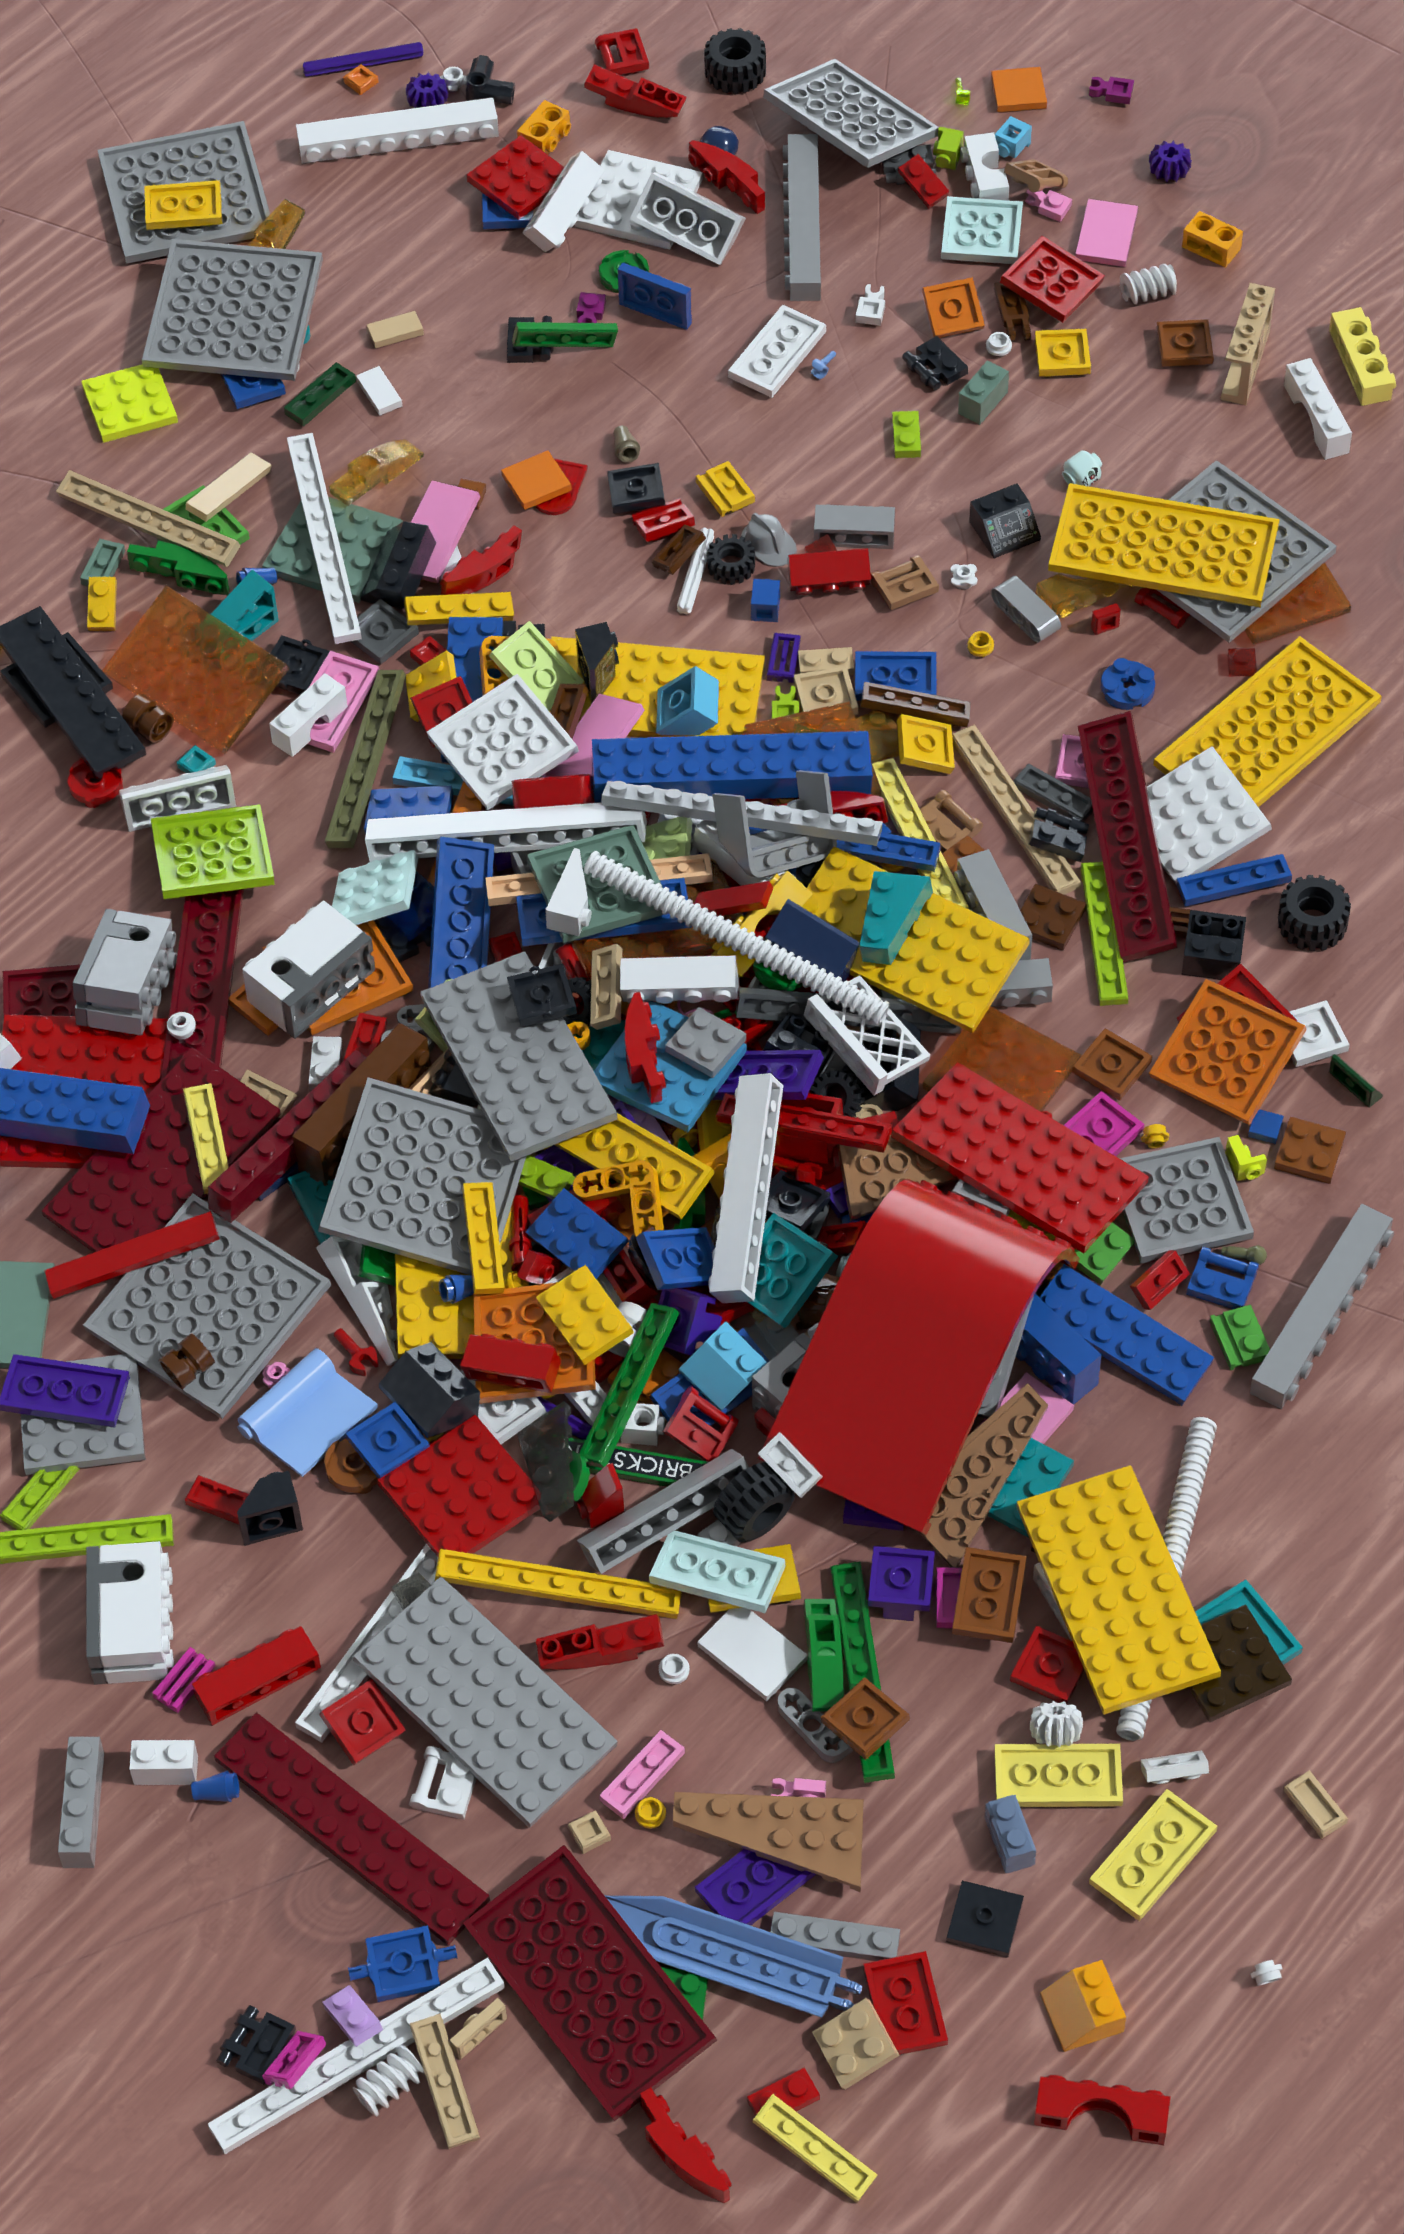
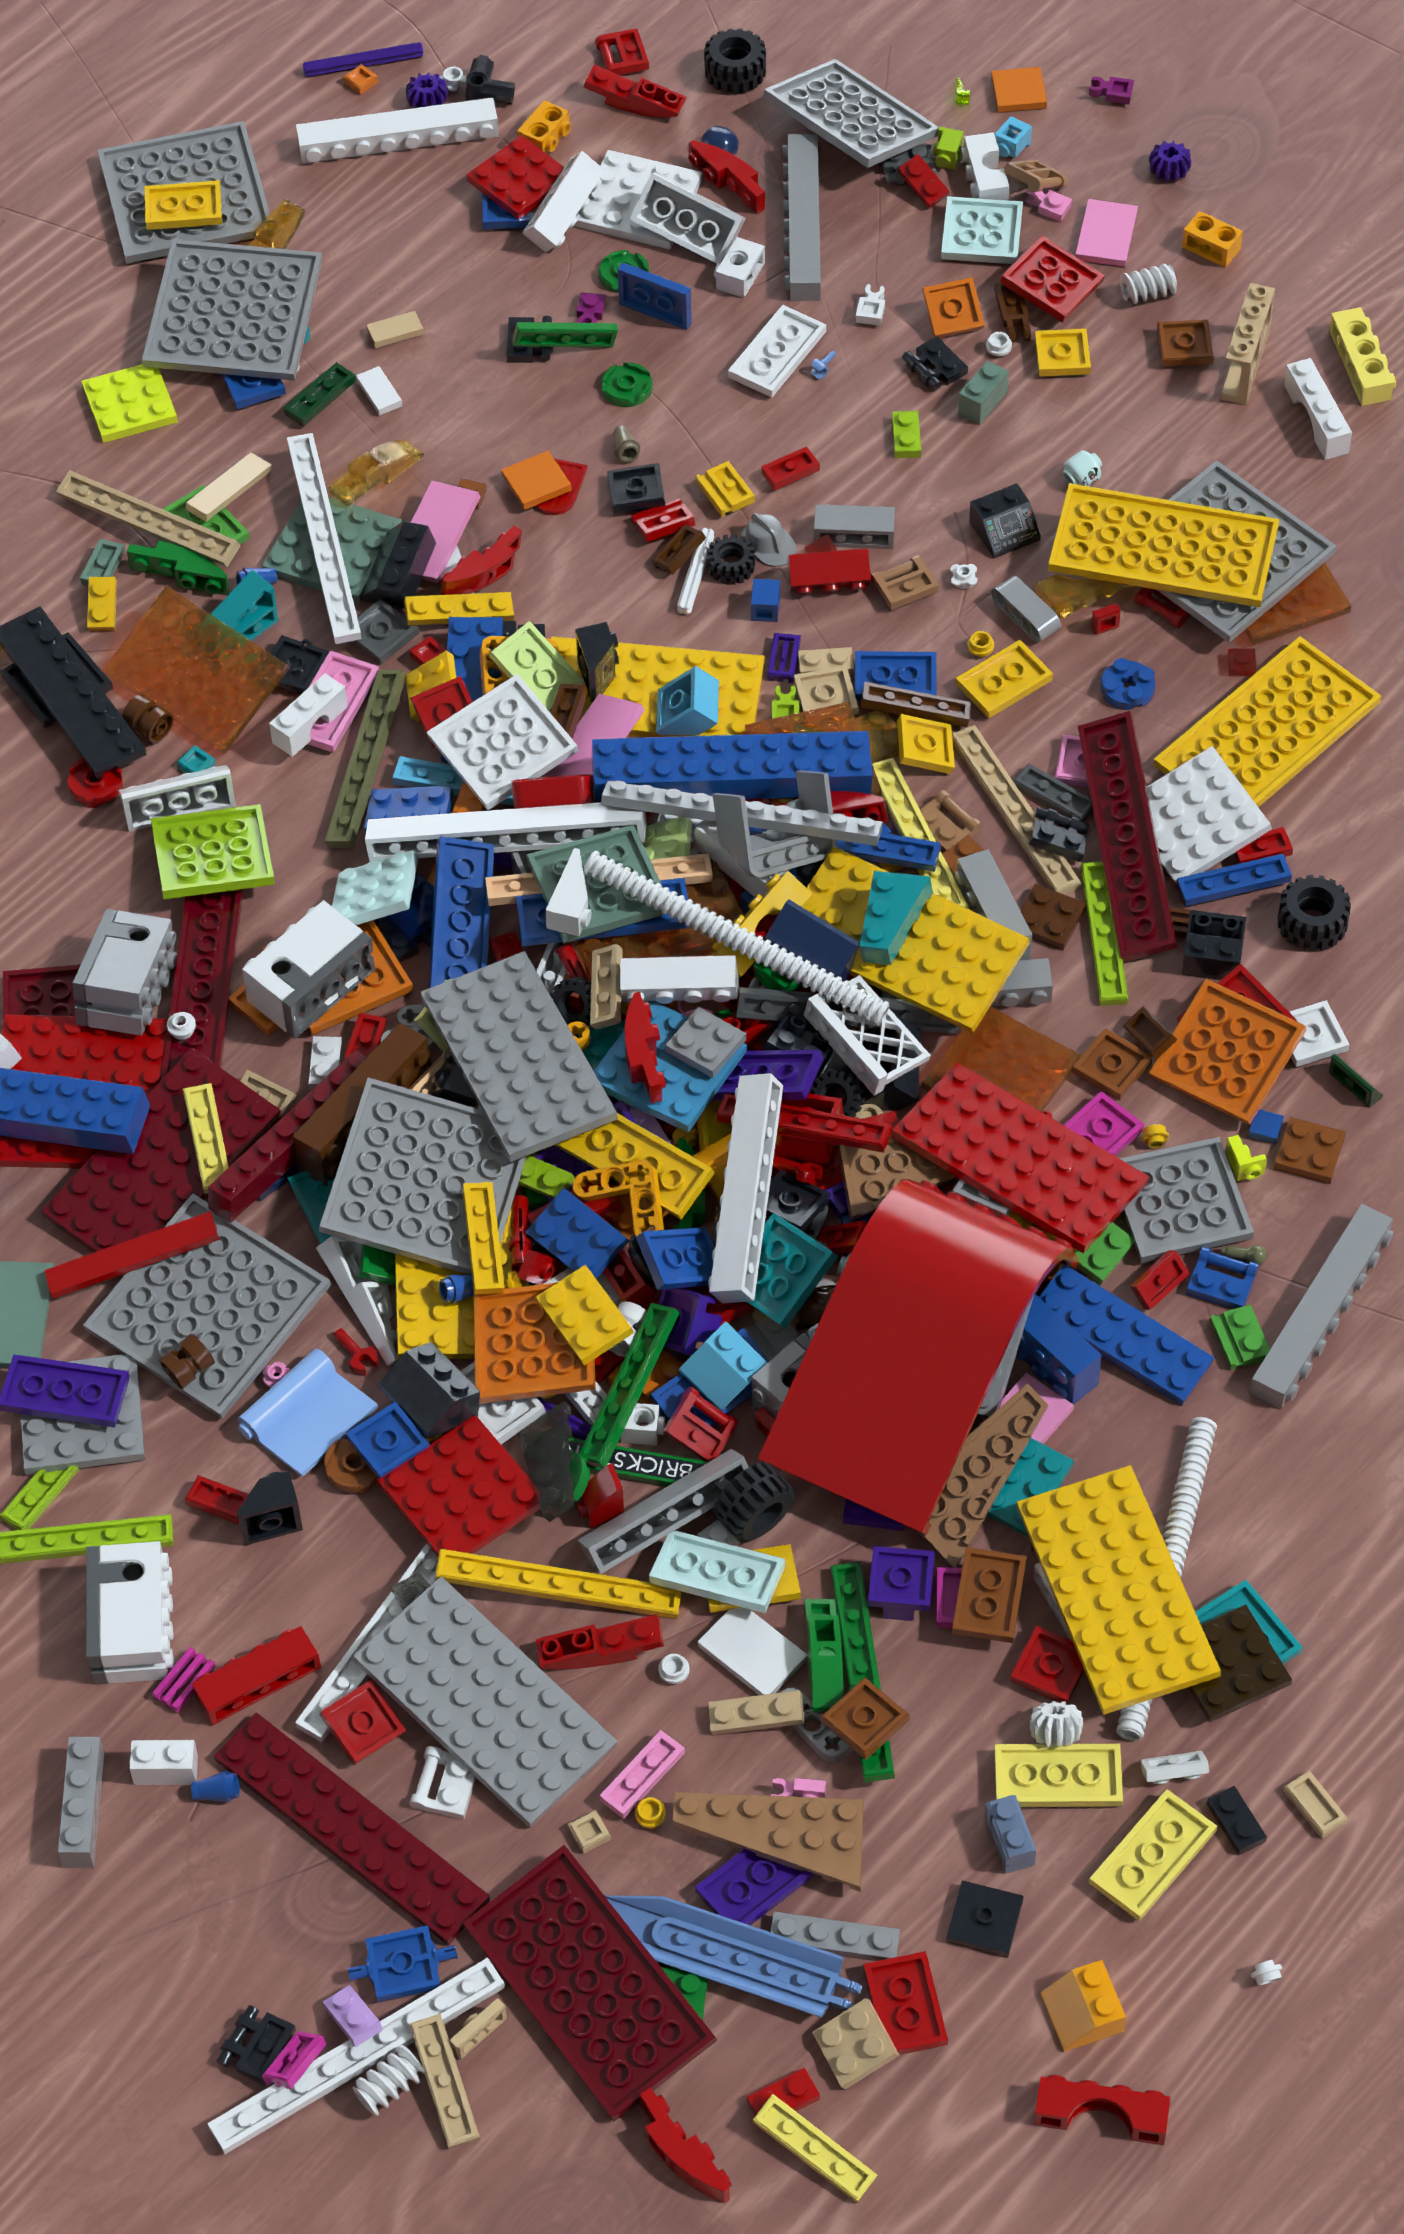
(510, 1363): red brick -> none
(541, 995): black plate -> none
(627, 385): none -> green tile
(736, 899): red tile -> none
(739, 267): none -> white brick
(756, 1712): none -> tan plate
(790, 468): none -> red plate
(790, 1465): white plate -> none
(1004, 679): none -> yellow plate
(1149, 1032): none -> reddish brown tile
(1236, 1820): none -> black plate
(1267, 845): none -> red plate

